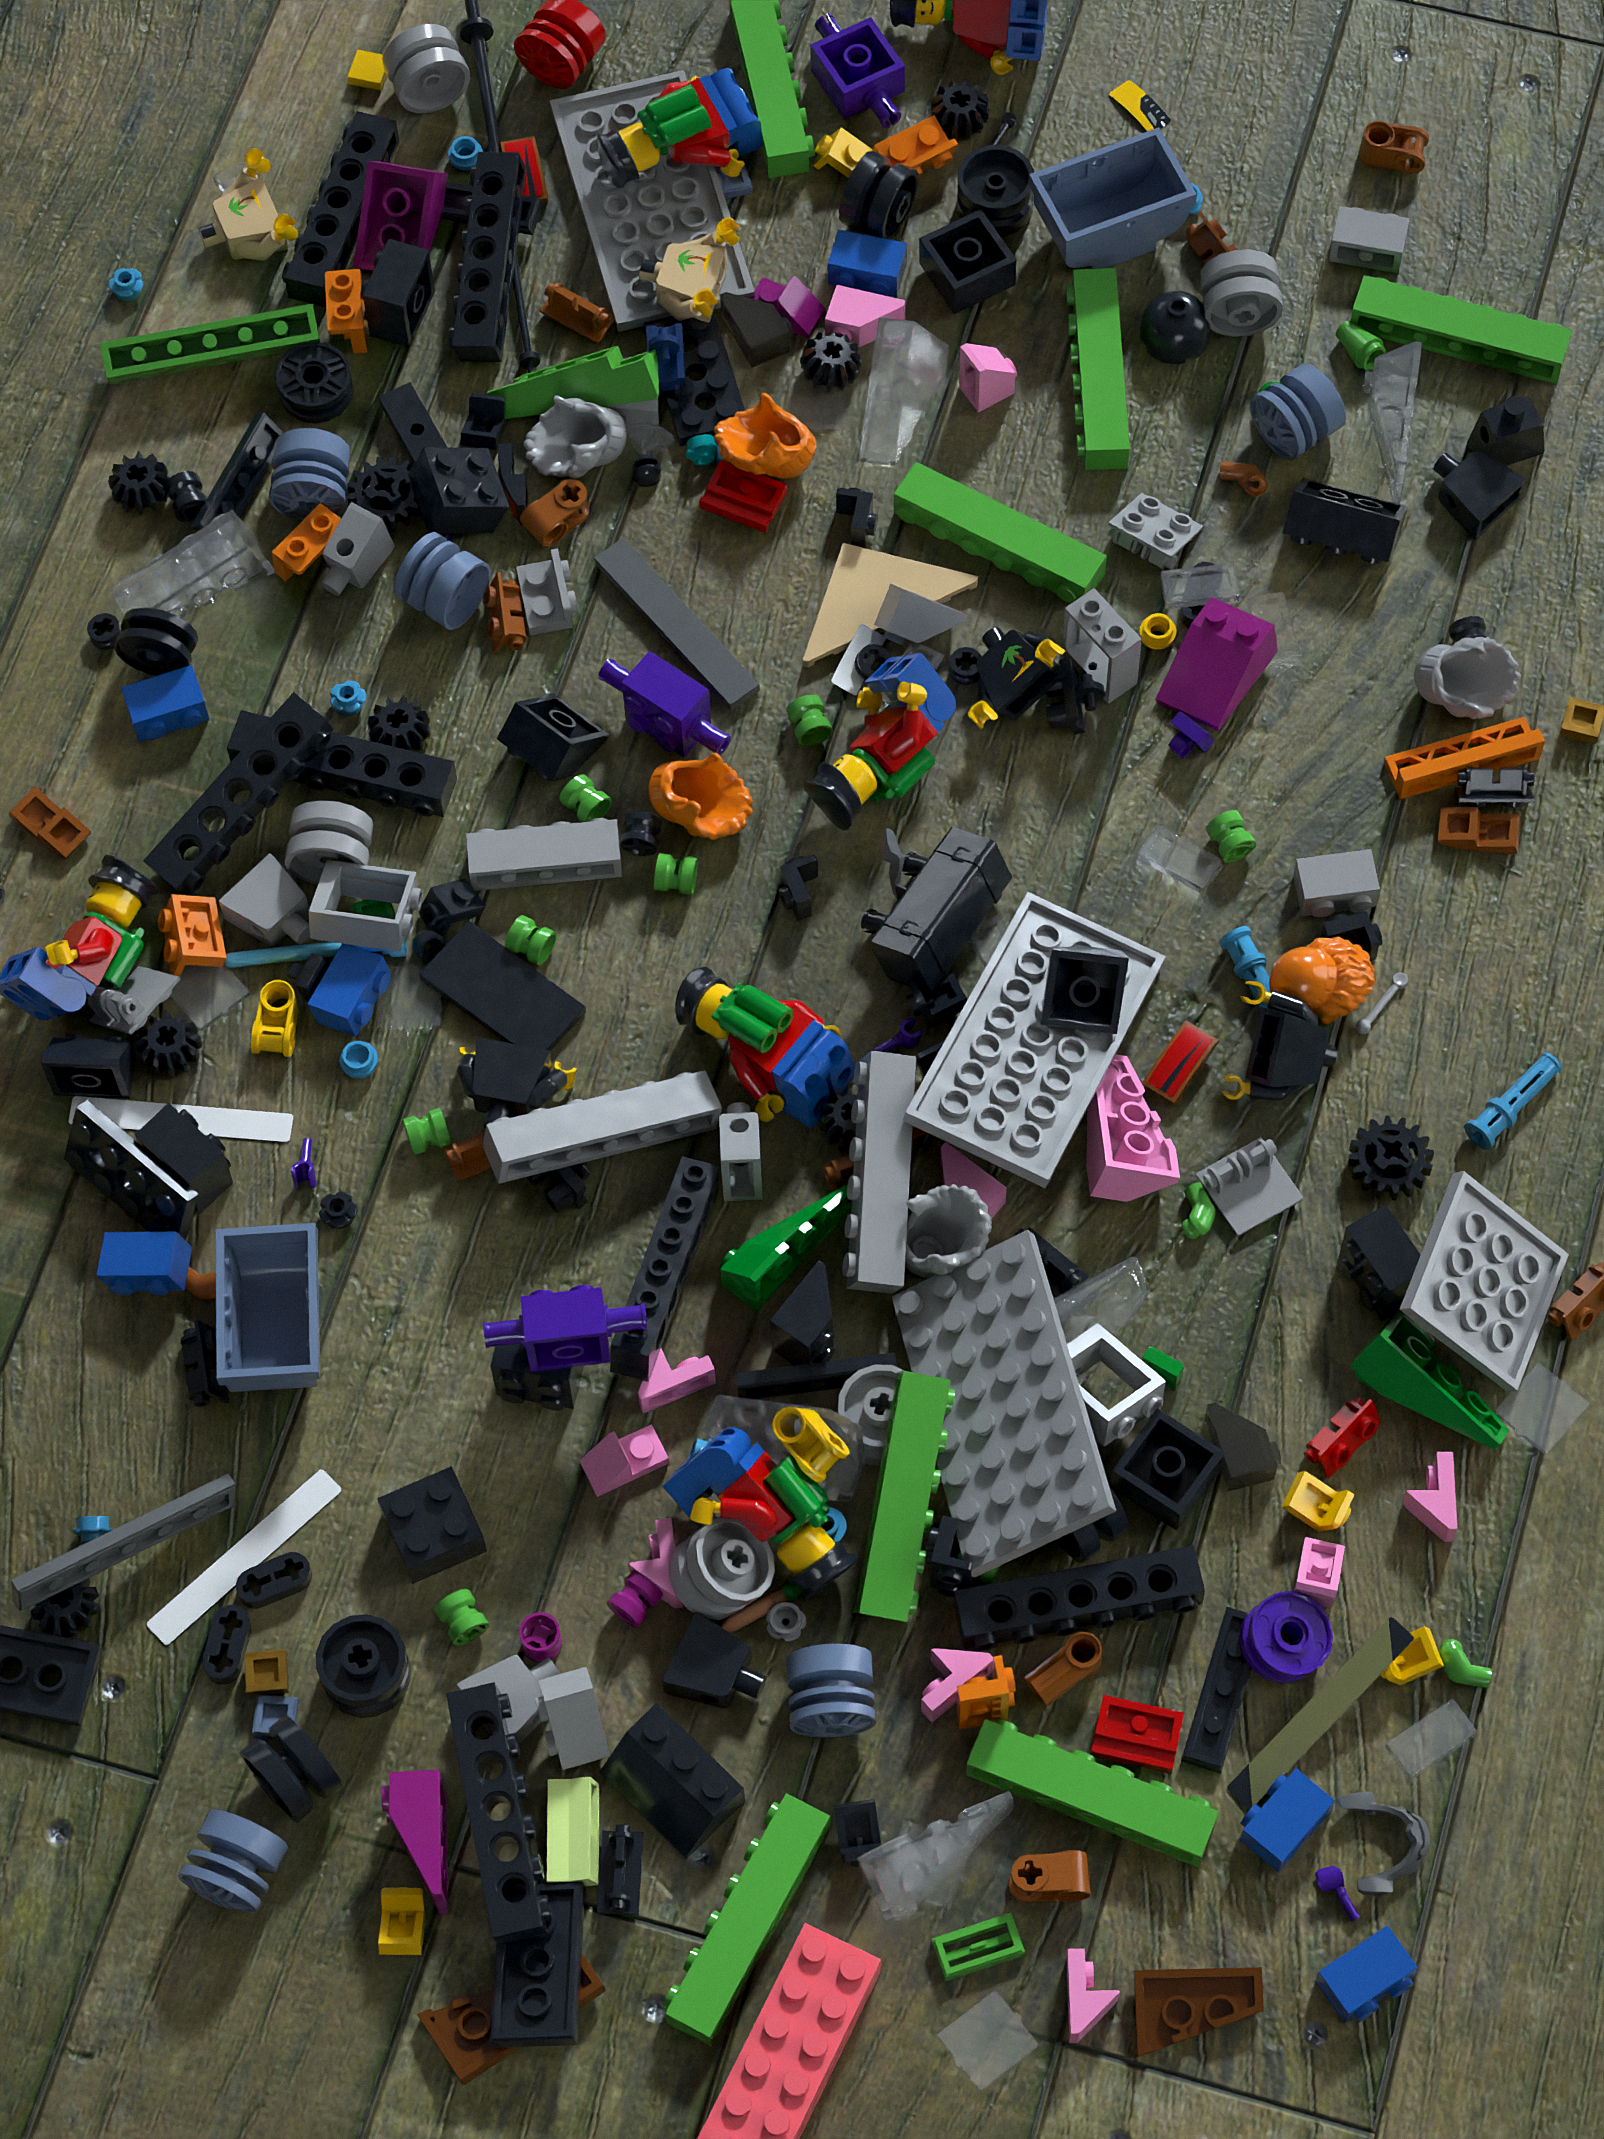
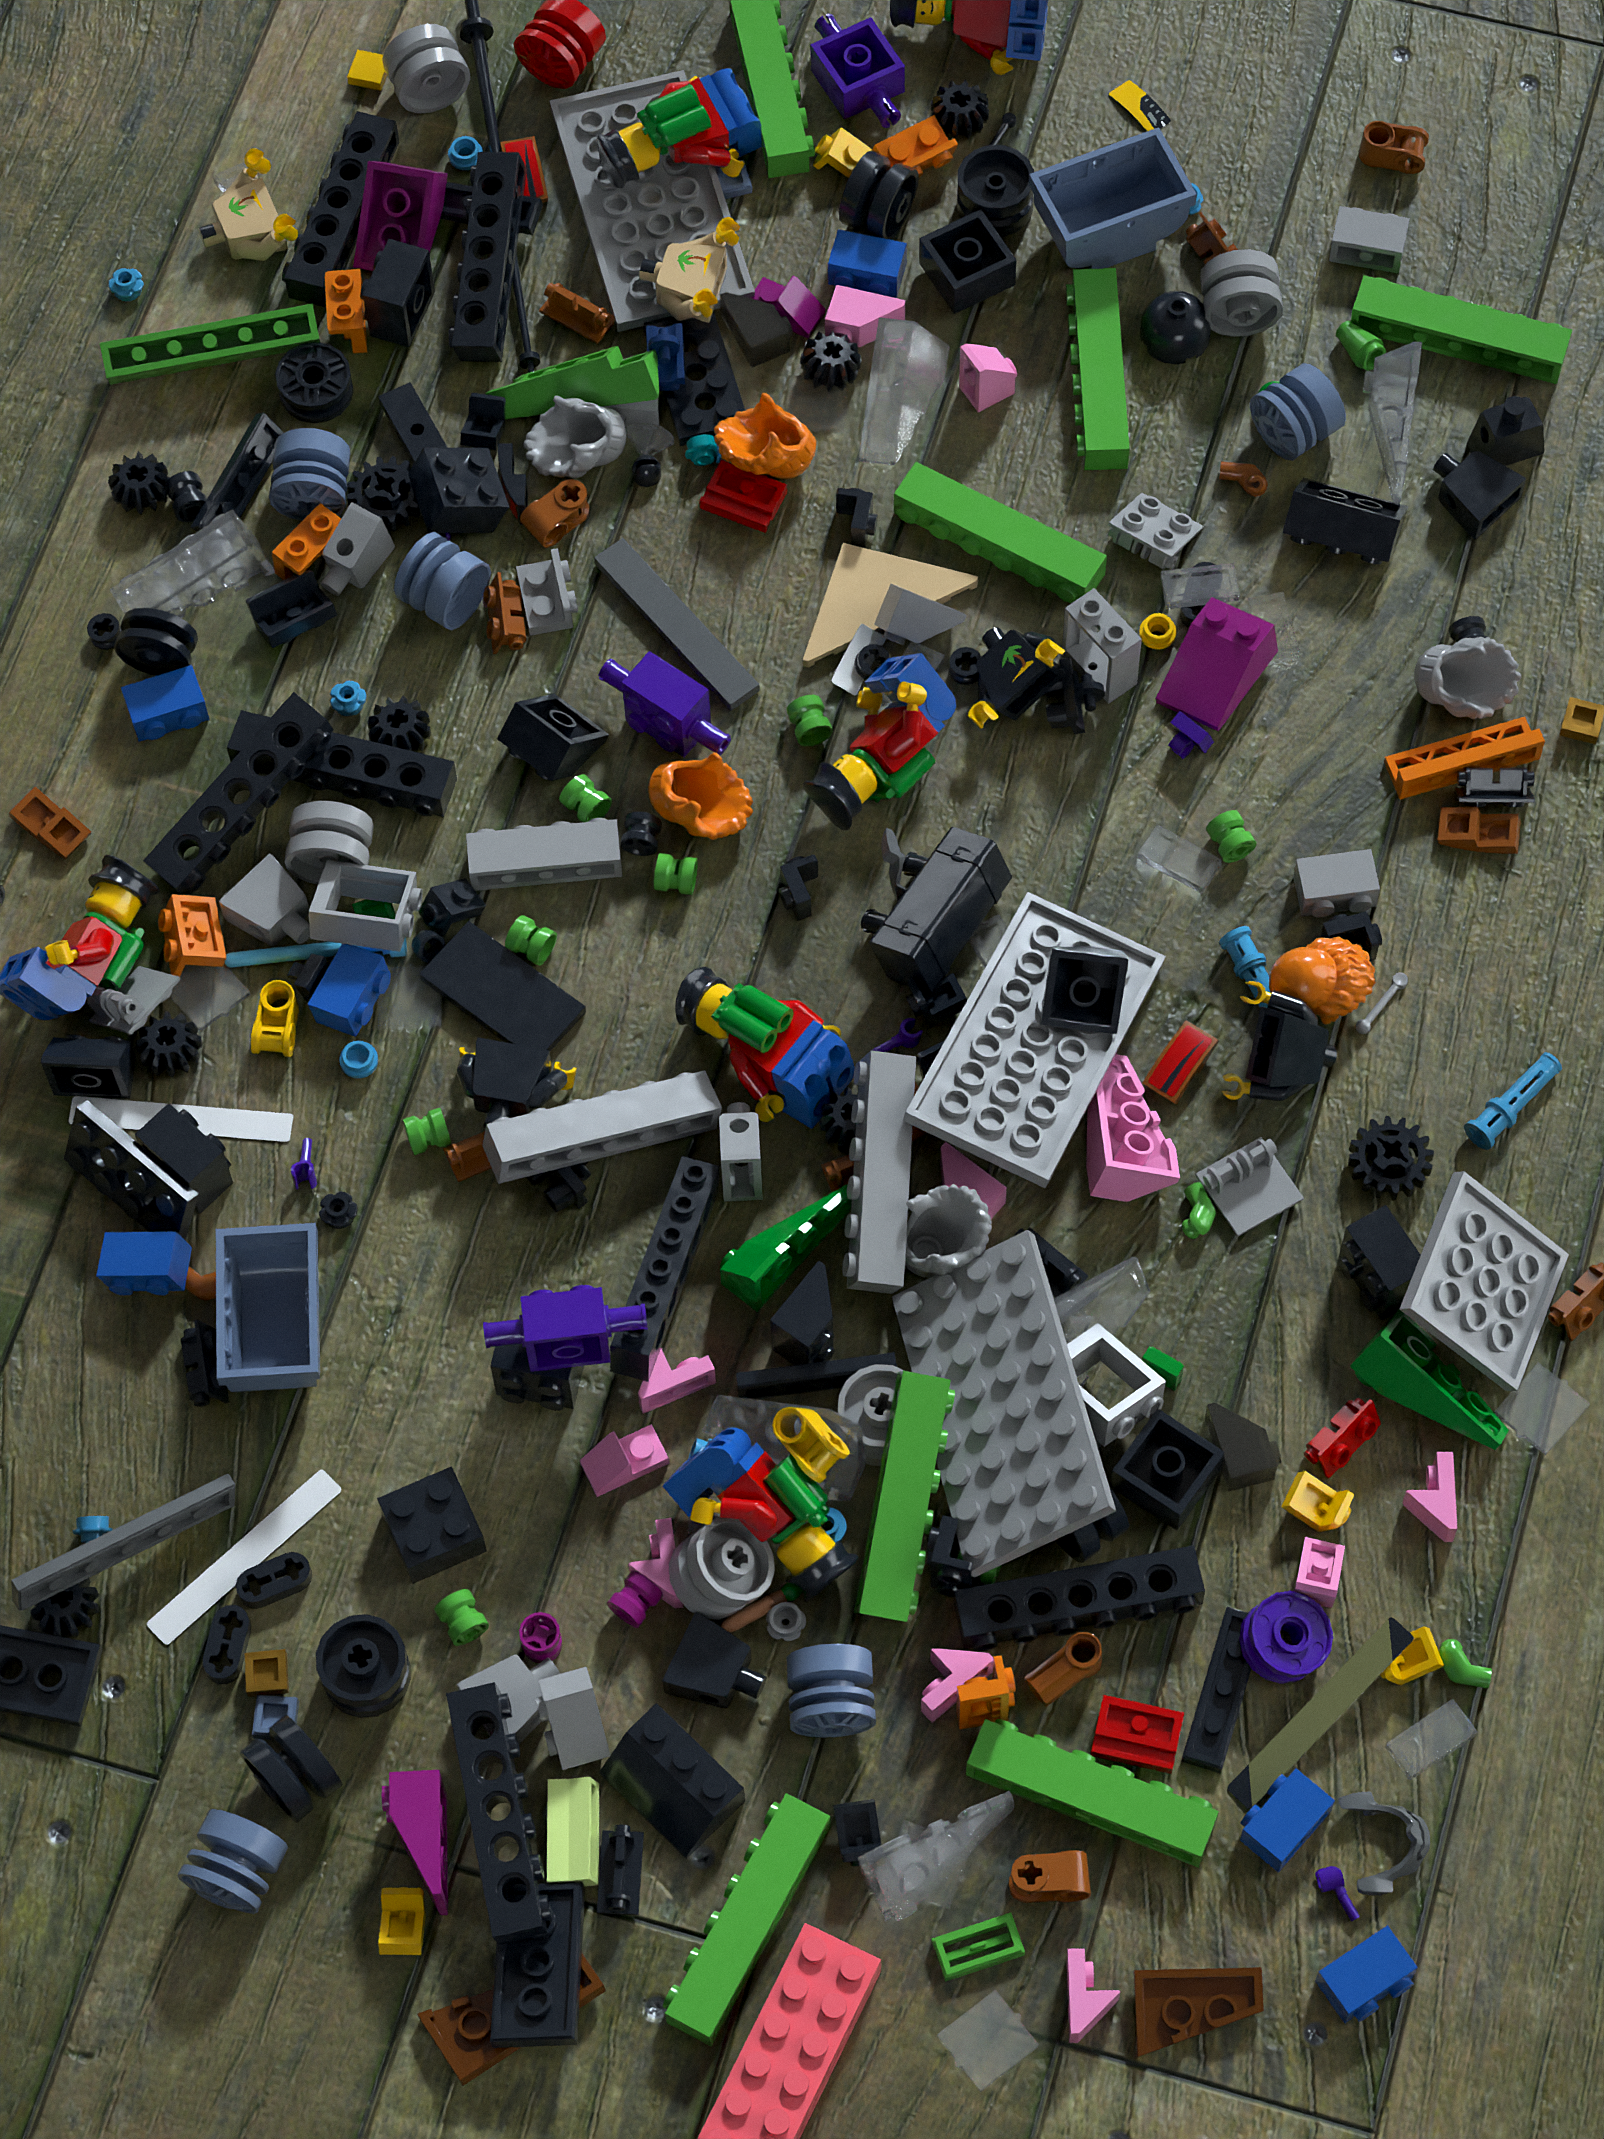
(290, 608): none -> black bracket

